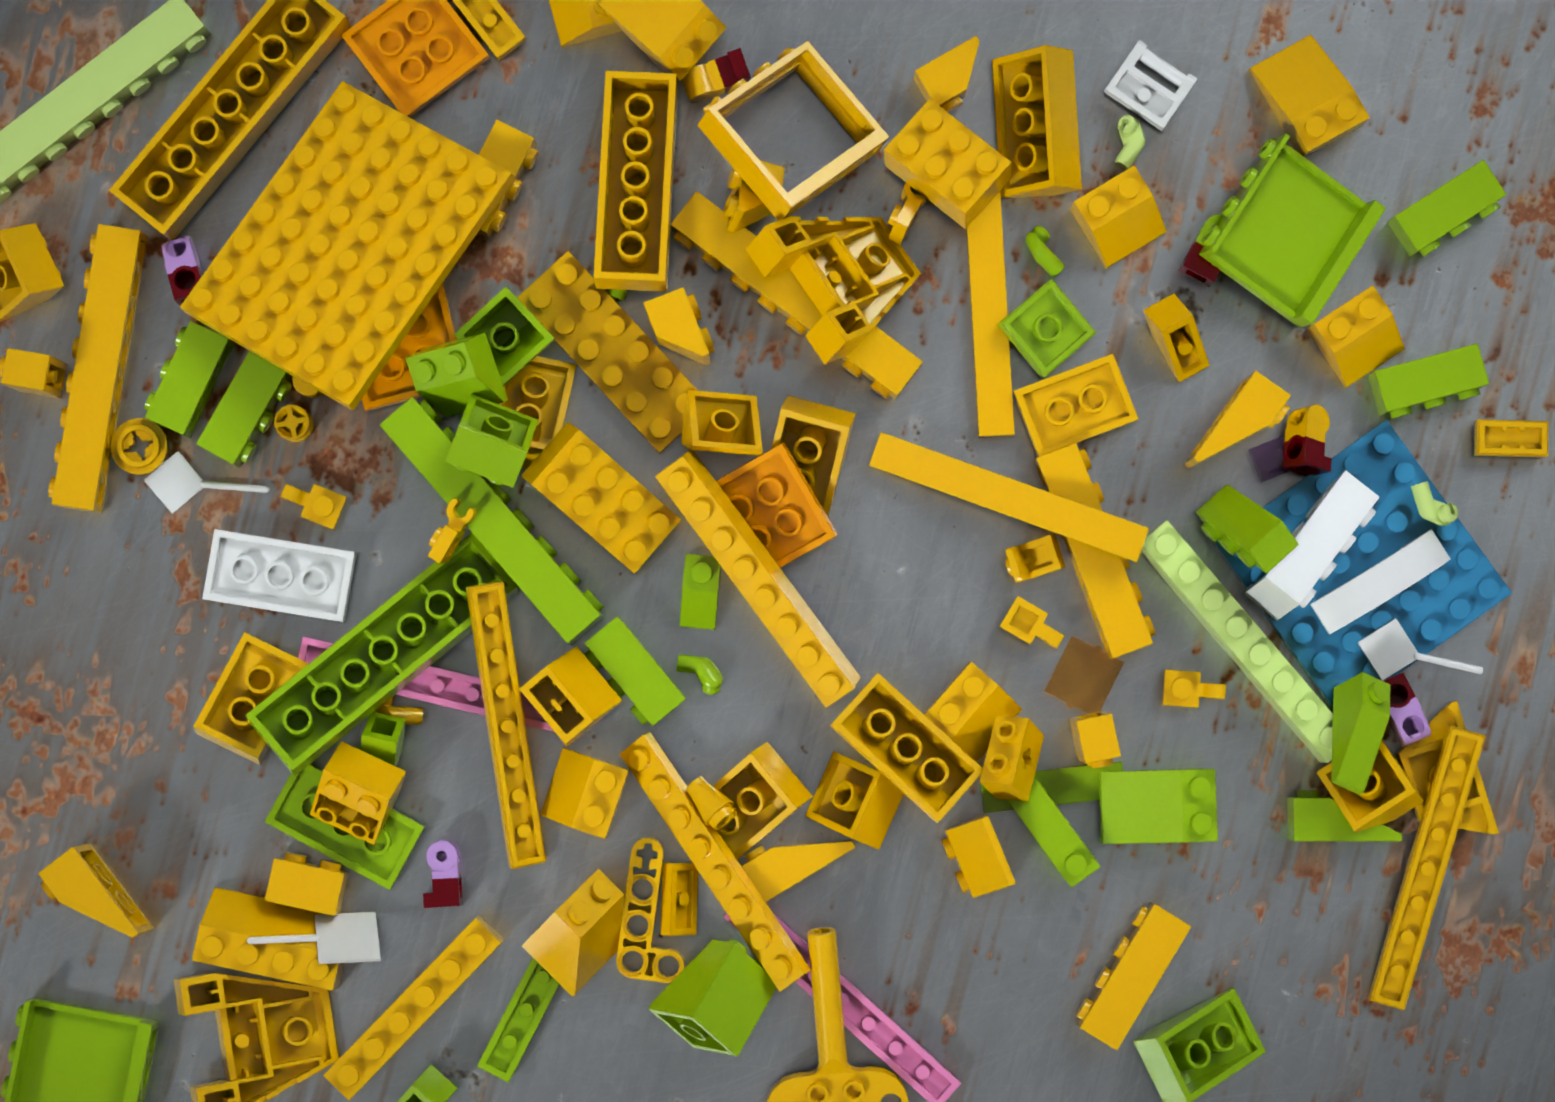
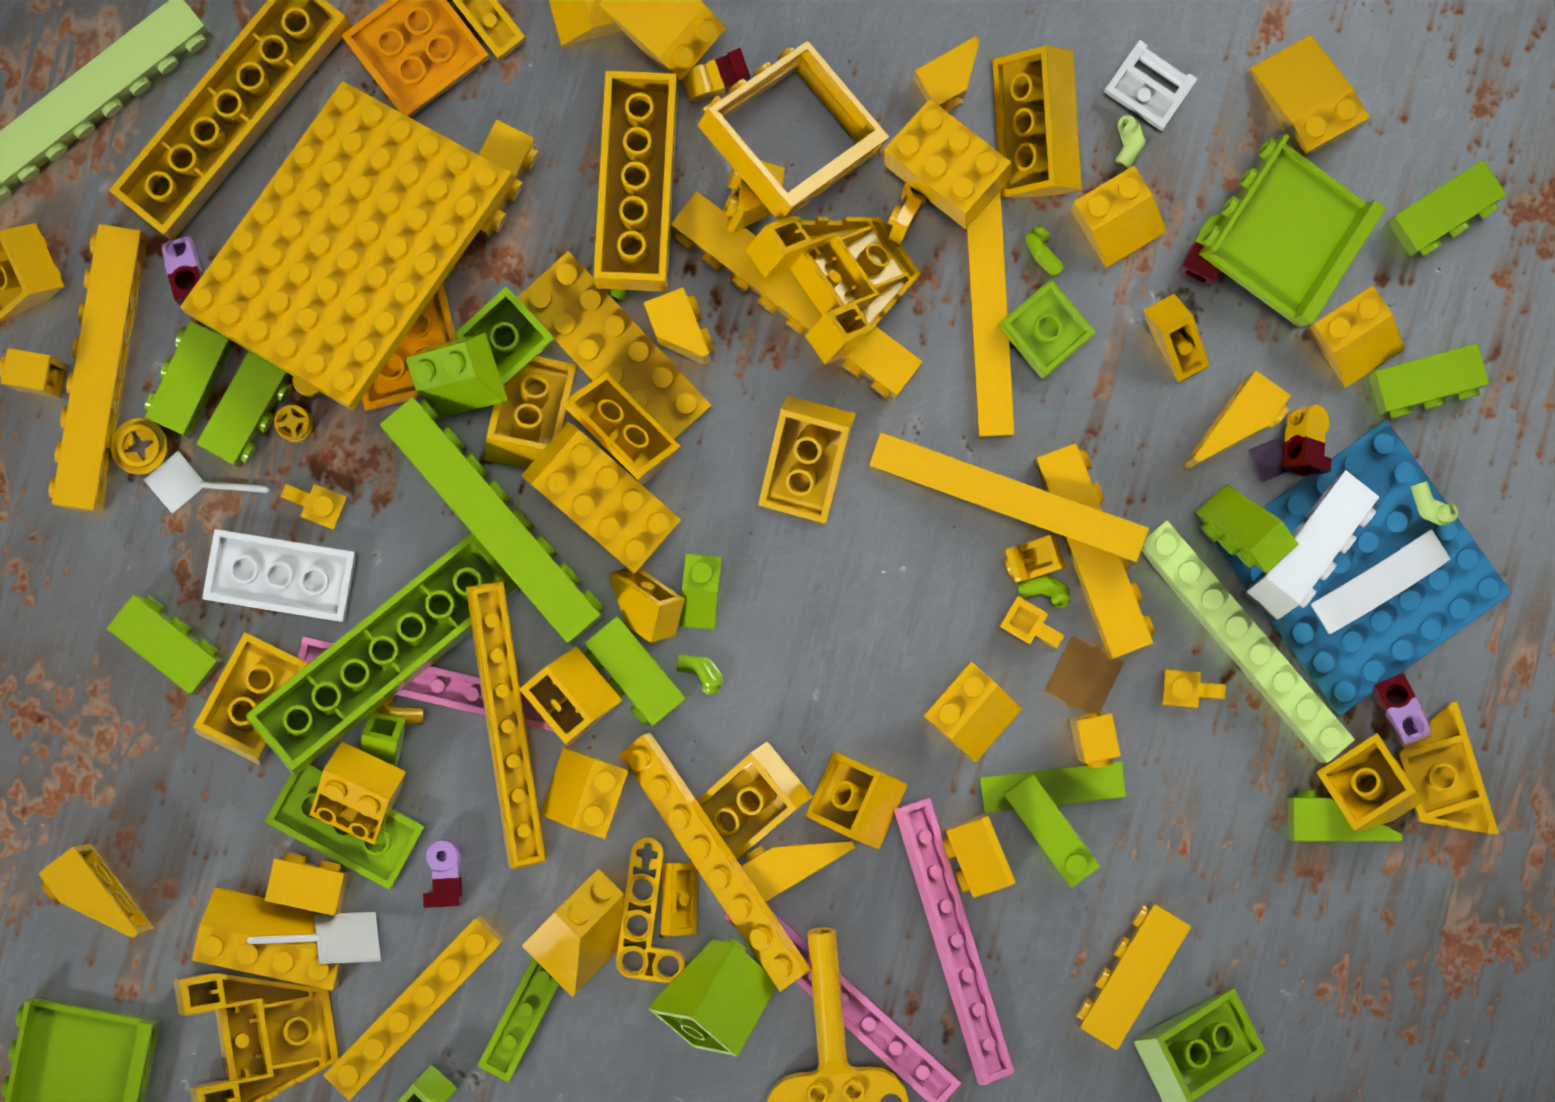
(166, 643): none -> lime brick
(448, 538): yellow plate -> none
(491, 441): lime slope -> none
(622, 427): none -> yellow slope
(647, 604): none -> yellow slope
(712, 804): yellow cone -> none
(721, 423): yellow slope -> none
(758, 578): yellow brick -> none
(778, 504): light orange plate -> none
(907, 747): yellow slope -> none
(954, 941): none -> bright pink plate
(1012, 758): yellow brick -> none
(1048, 586): none -> lime arm
(1075, 405): yellow plate -> none
(1158, 806): lime slope -> none
(1359, 724): lime slope -> none
(1392, 650): white piece -> none
(1426, 867): yellow tile -> none
(1511, 438): yellow plate -> none

